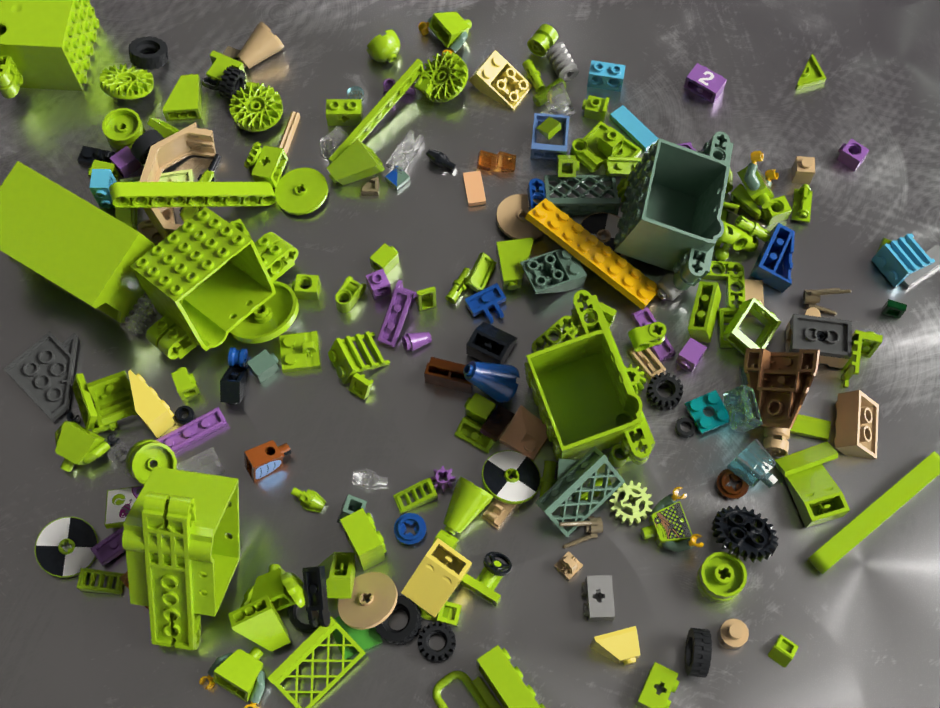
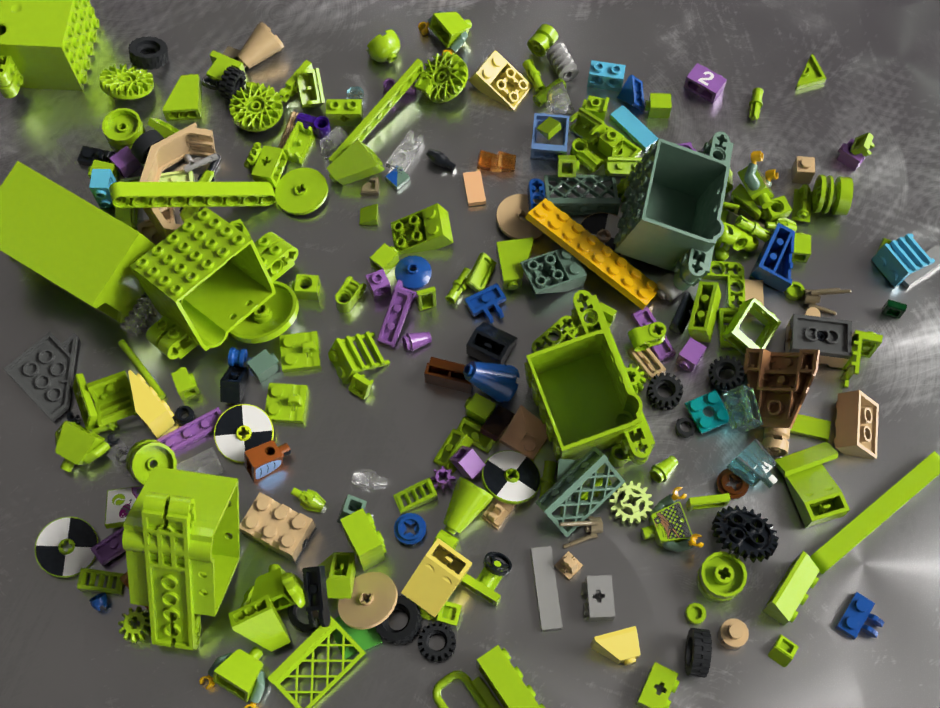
(98, 601): none -> blue hinge
(129, 620): none -> lime gear
(141, 368): none -> lime bar
(197, 162): none -> light grey hose
(233, 422): none -> piece
(277, 527): none -> tan piece
(286, 402): none -> lime hinge
(291, 84): none -> lime plate
(299, 143): none -> lime hinge
(310, 88): none -> lime hinge
(316, 123): none -> dark purple piece
(369, 215): none -> lime slope
(413, 279): none -> blue dish
(422, 230): none -> lime slope
(450, 447): none -> lime slope
(467, 462): none -> medium lavender brick
(546, 588): none -> light grey tile
(587, 126): none -> lime hinge
(633, 93): none -> blue slope
(658, 105): none -> lime brick
(663, 469): none -> lime cone
(682, 314): none -> black slope
(695, 613): none -> lime tile
(707, 502): none -> lime tile
(724, 364): none -> black tyre
(755, 103): none -> lime axle
(784, 221): none -> lime piece
(792, 589): none -> slope
(795, 291): none -> lime tile
(802, 247): none -> lime brick
(833, 195): none -> lime wheel
(855, 616): none -> blue hinge
(863, 144): none -> lime tile

